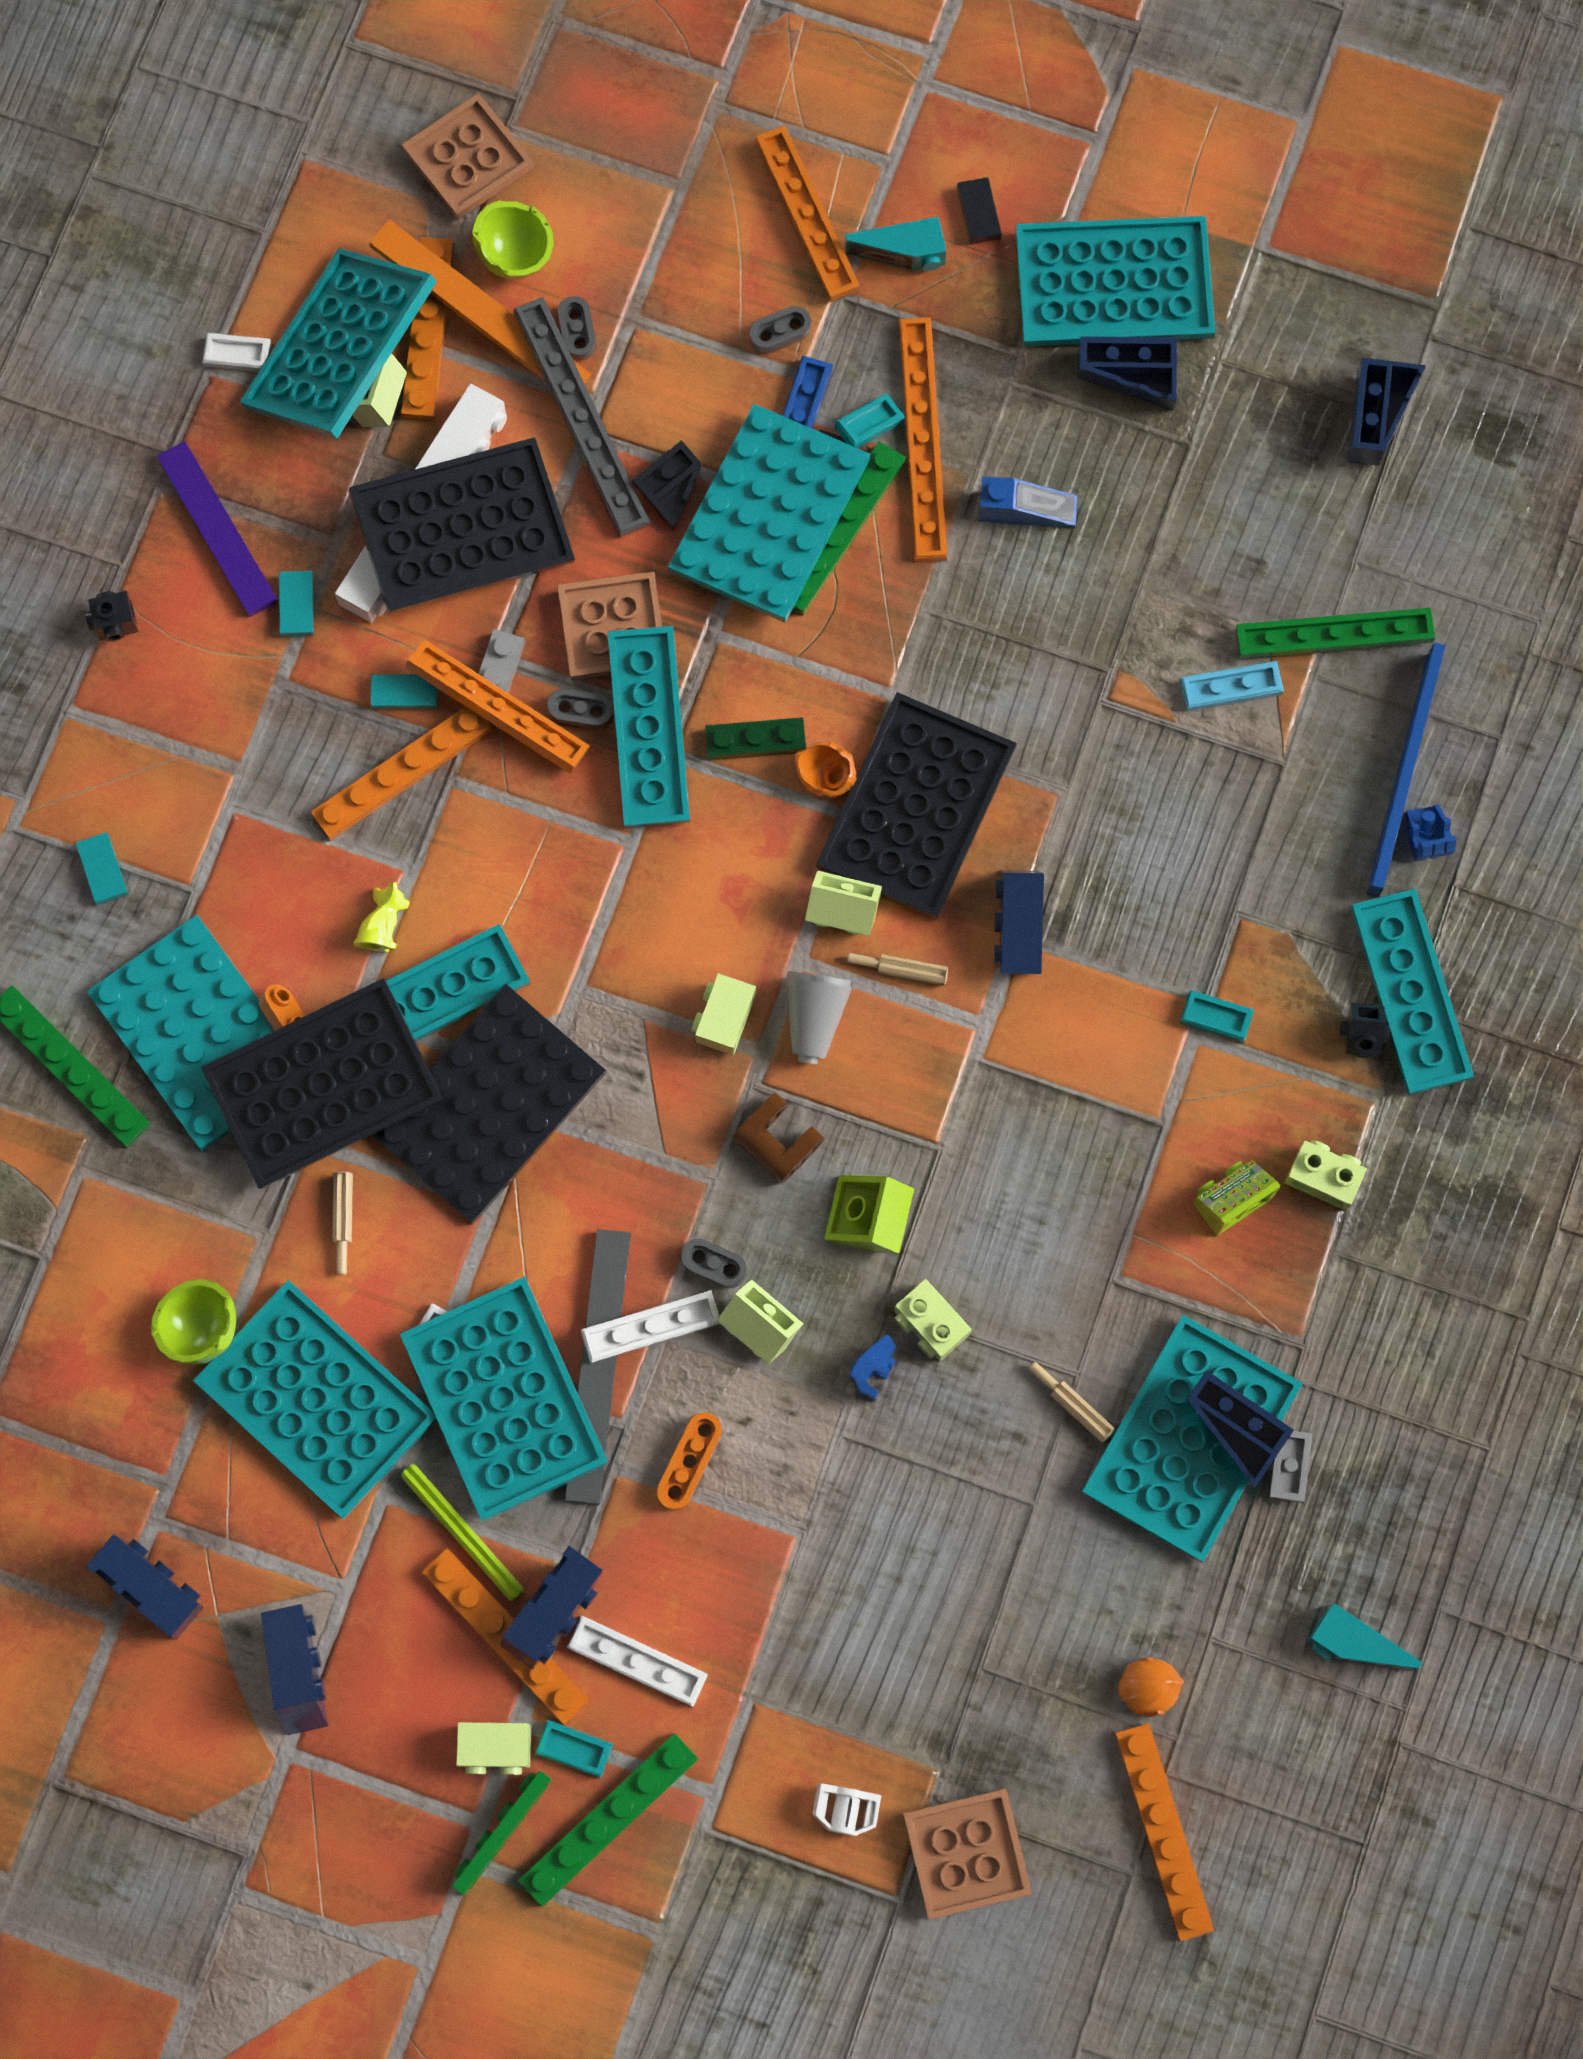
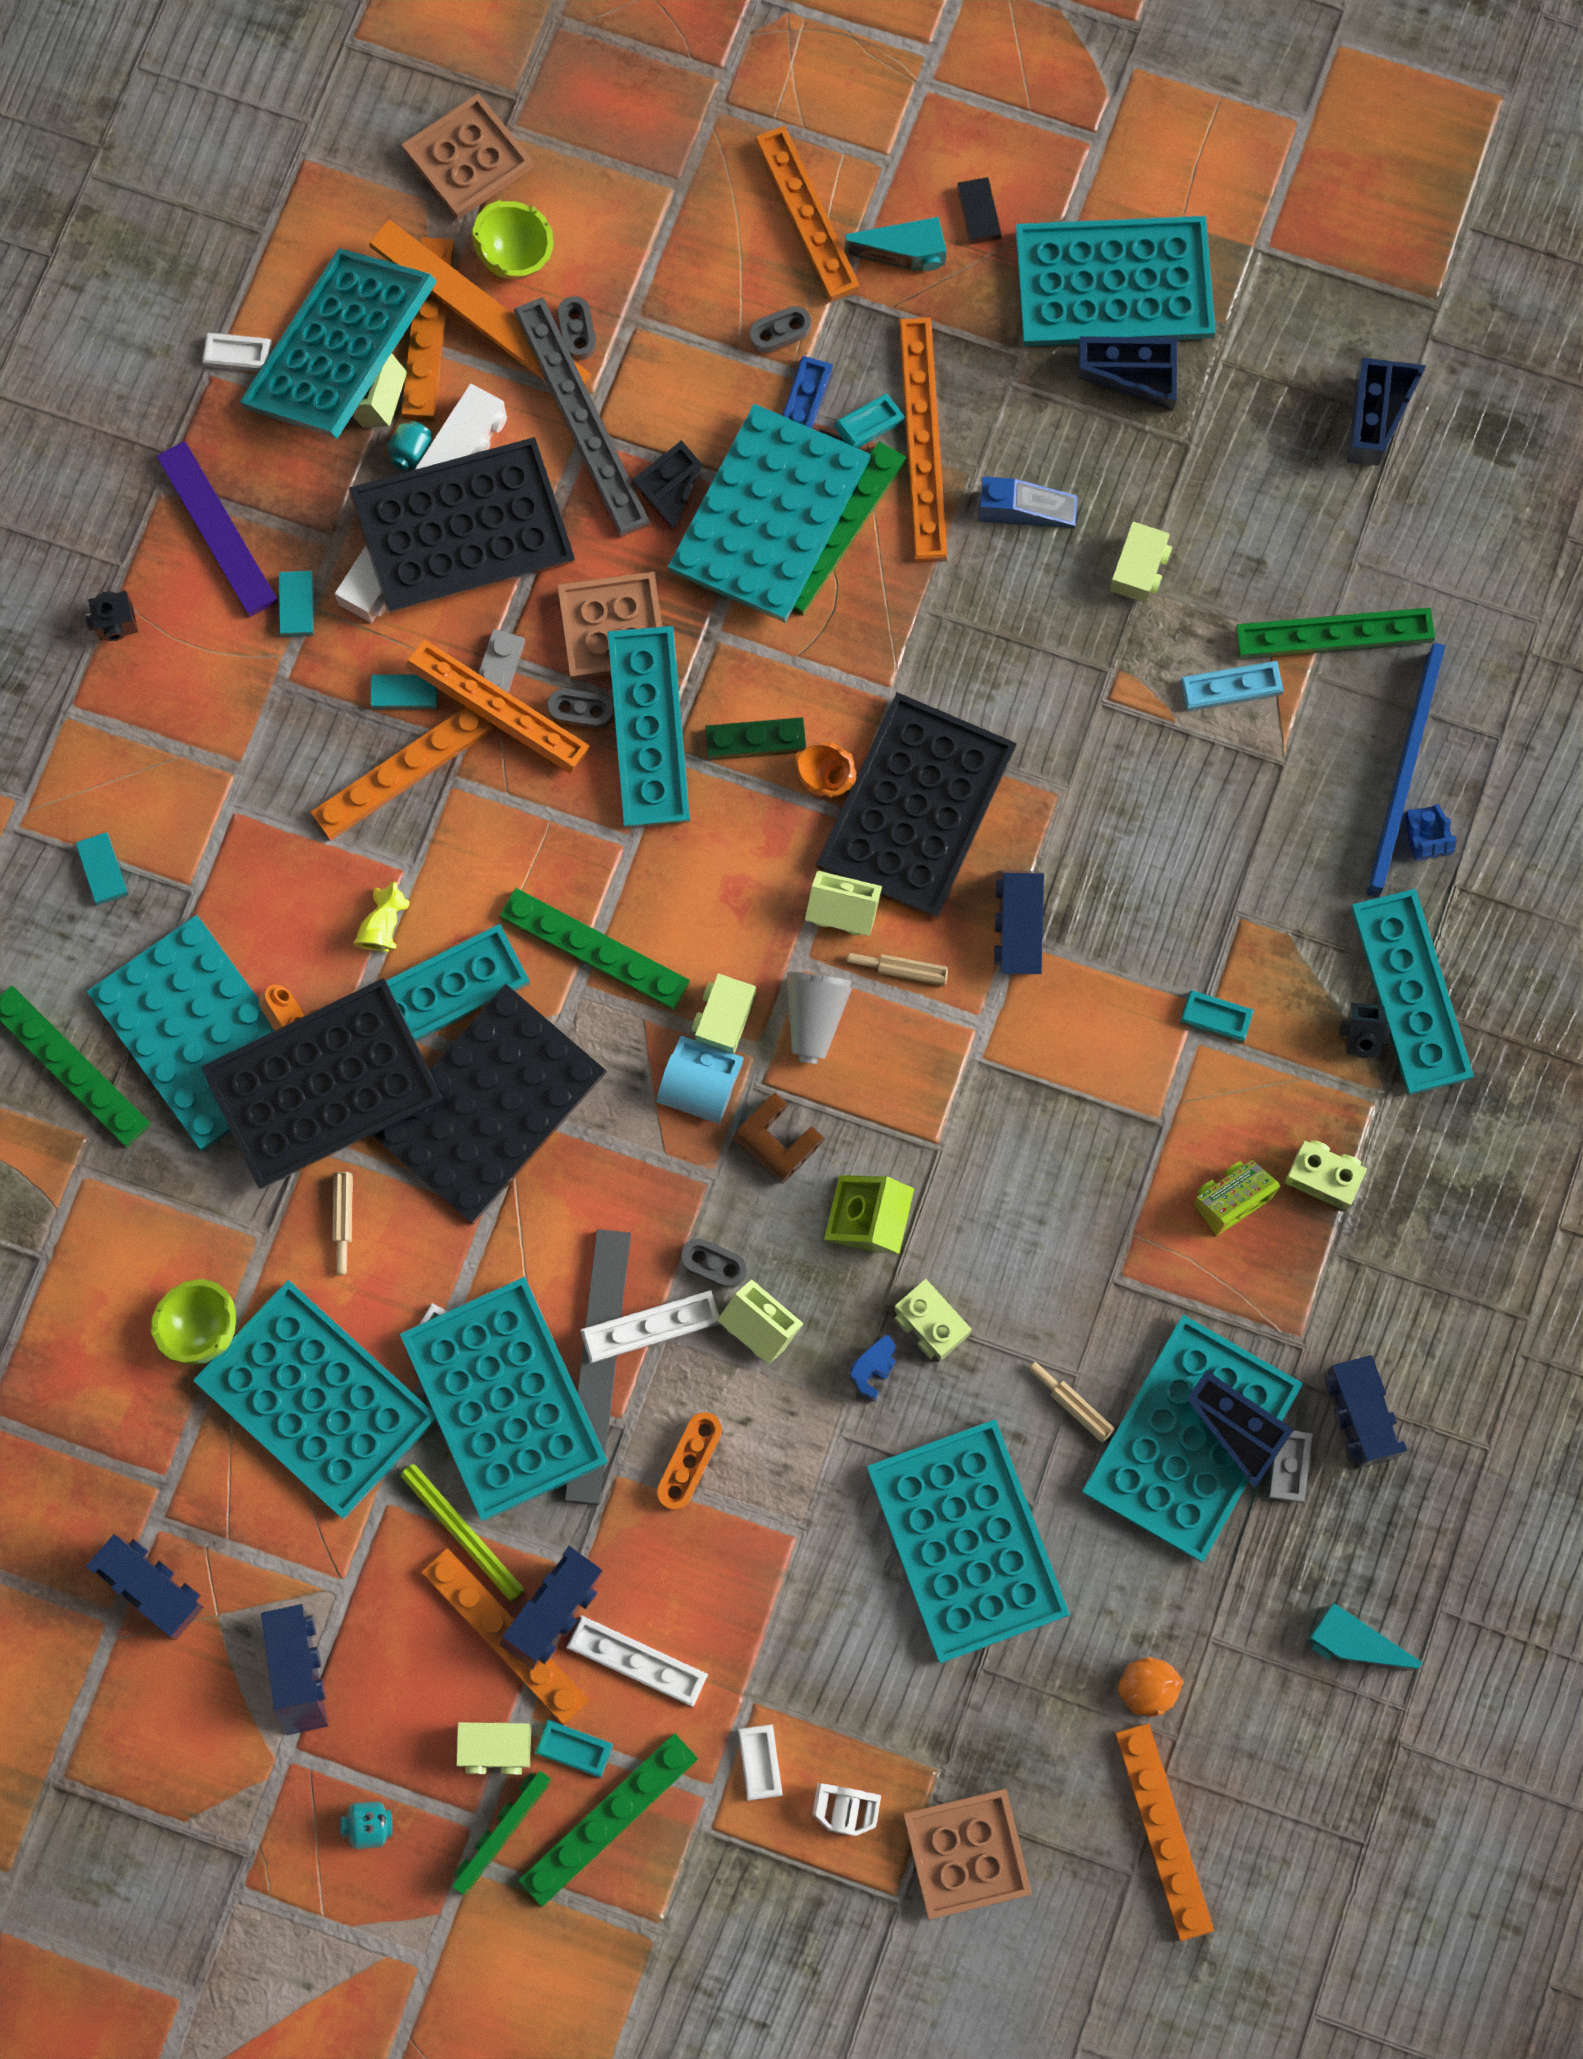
(366, 1825): none -> teal head
(409, 445): none -> teal head
(595, 949): none -> green plate
(699, 1079): none -> medium azure brick
(760, 1762): none -> white tile
(967, 1541): none -> teal plate
(1140, 561): none -> yellowish green brick
(1363, 1412): none -> dark blue wedge

